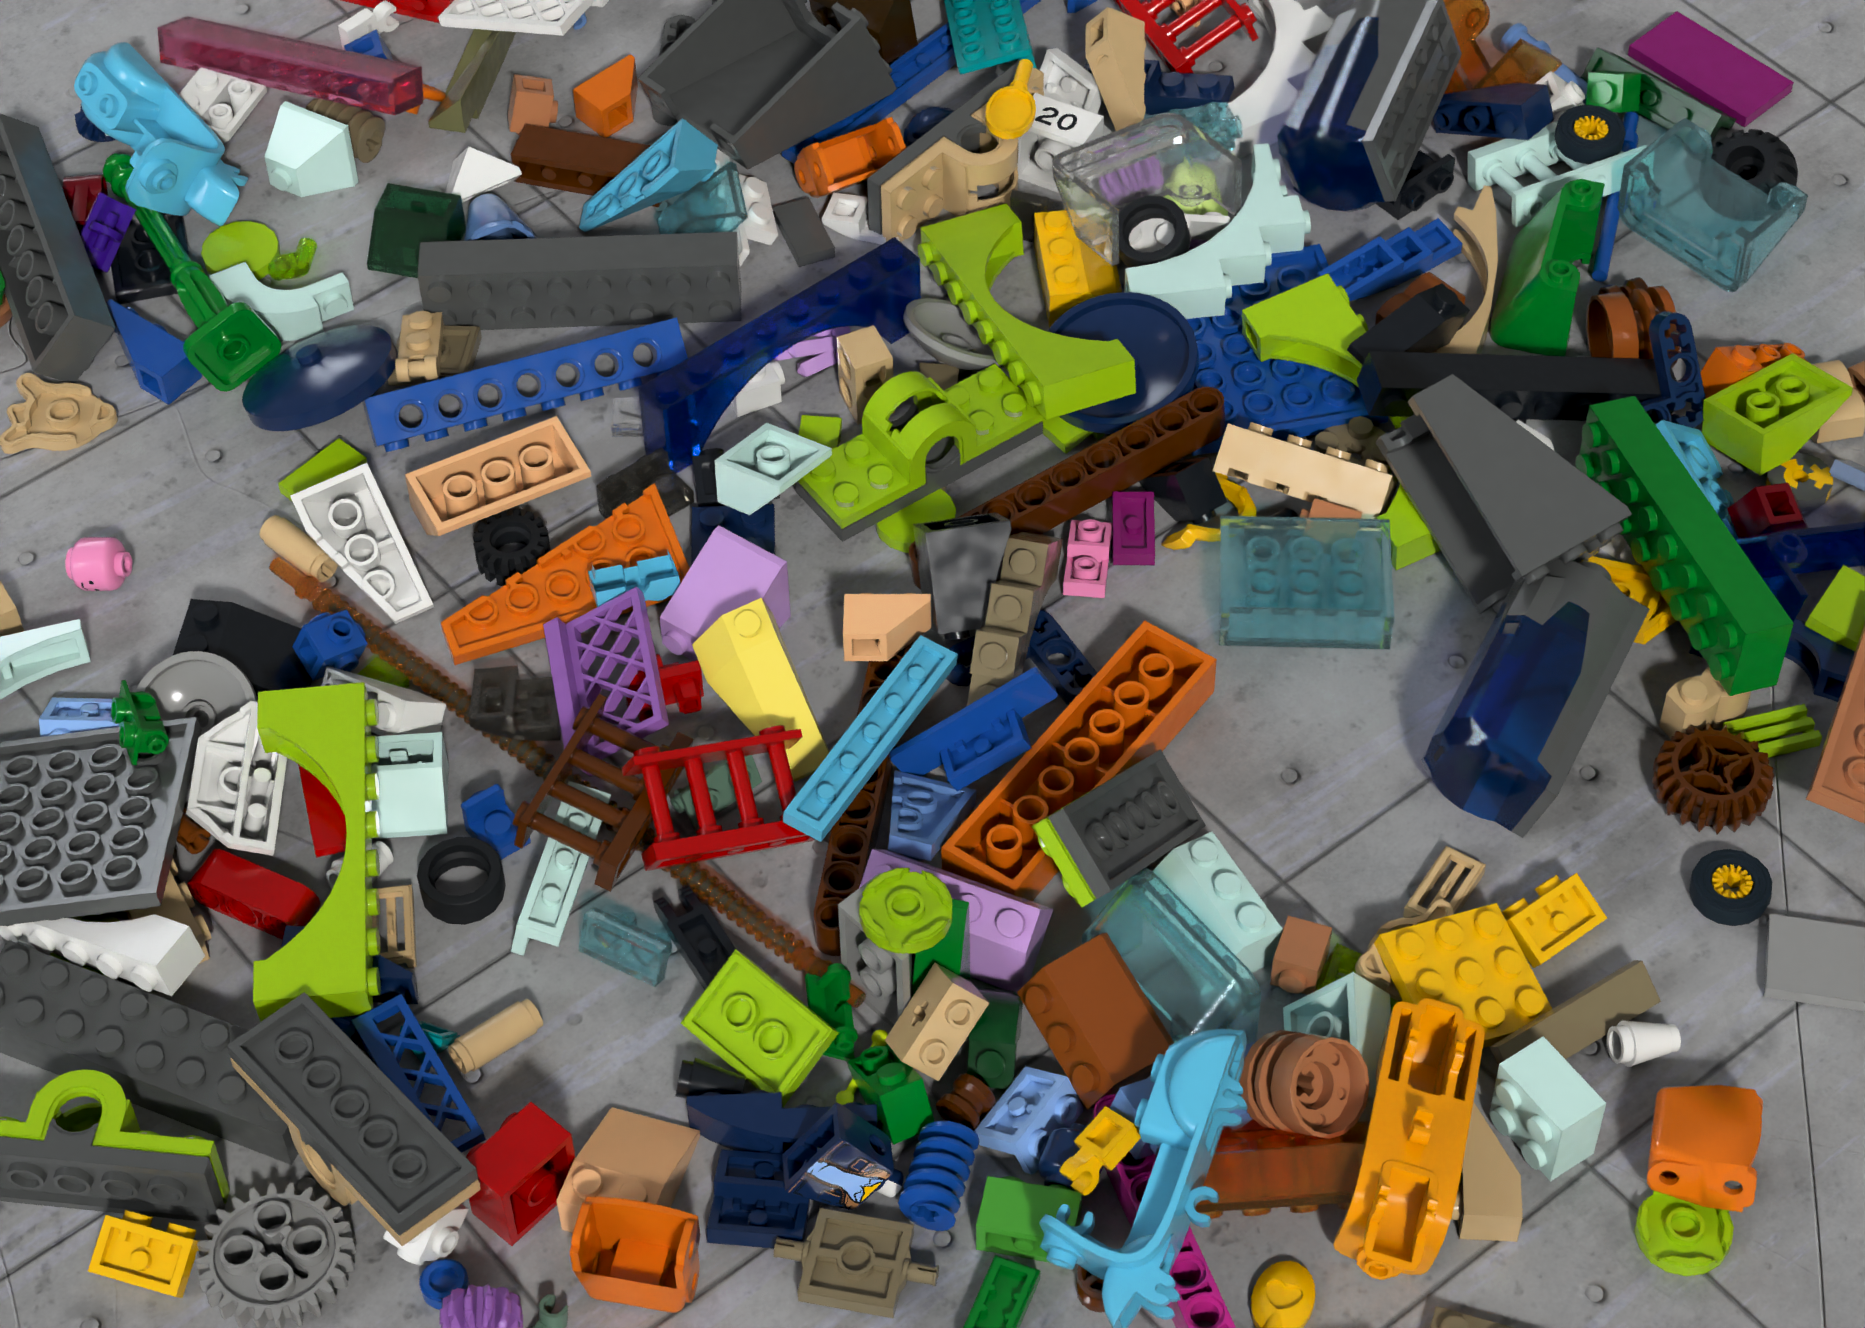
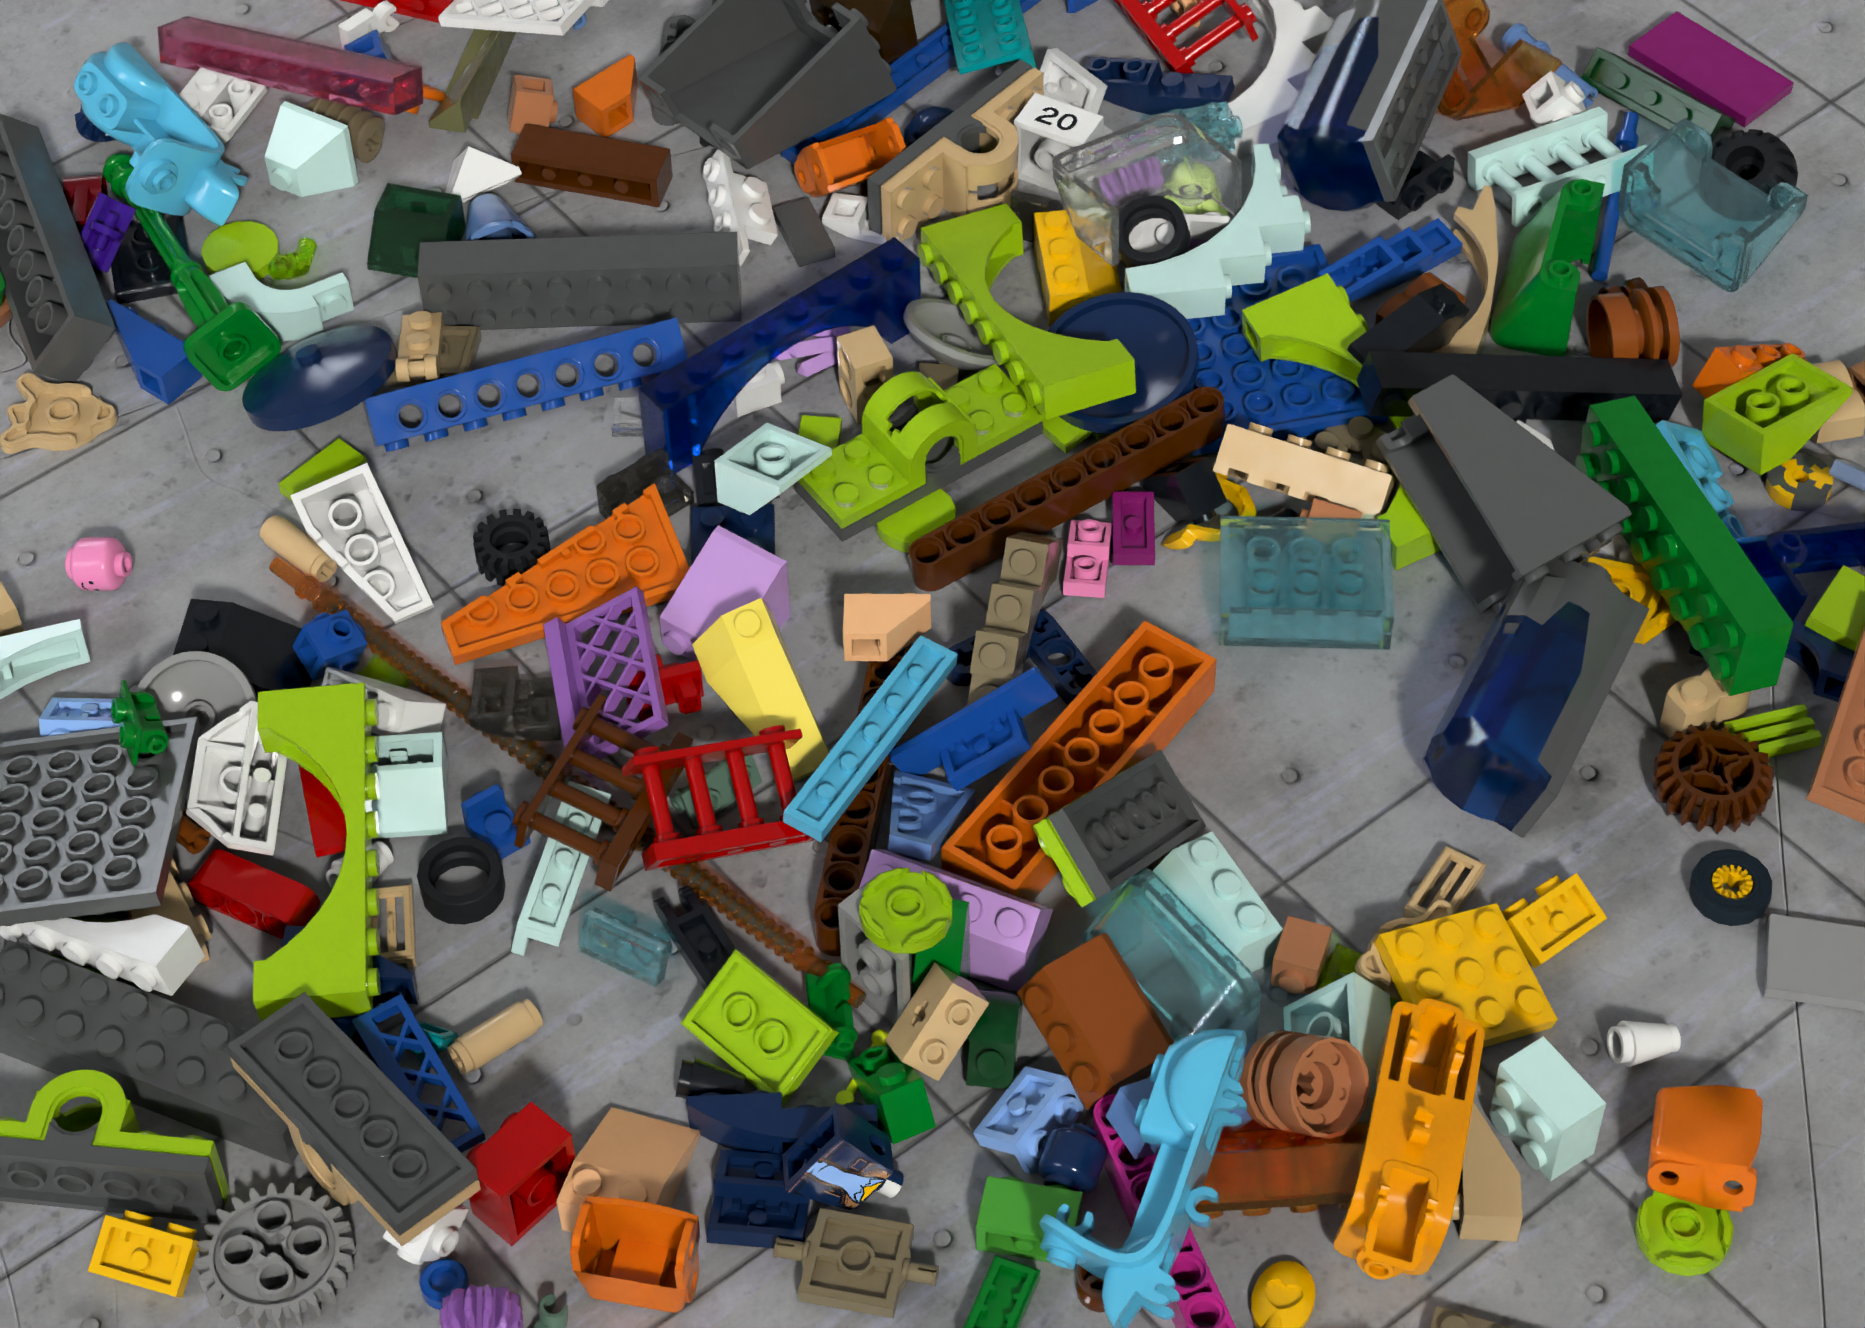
(494, 477): light nougat slope -> none
(653, 576): medium azure piece -> none
(659, 173): medium azure wedge -> none
(708, 206): clear light blue slope -> none
(938, 1174): blue piece -> none
(957, 568): black slope -> none
(966, 1101): reddish brown wheel -> none
(1012, 108): yellow piece -> none
(1100, 1143): yellow plate -> none
(1117, 62): tan slope -> none
(1495, 111): dark blue slope -> none
(1582, 120): black bush -> none
(1586, 1014): dark tan tile -> none
(1614, 90): green brick -> none
(1690, 386): dark blue beam -> none
(1767, 511): dark red slope -> none

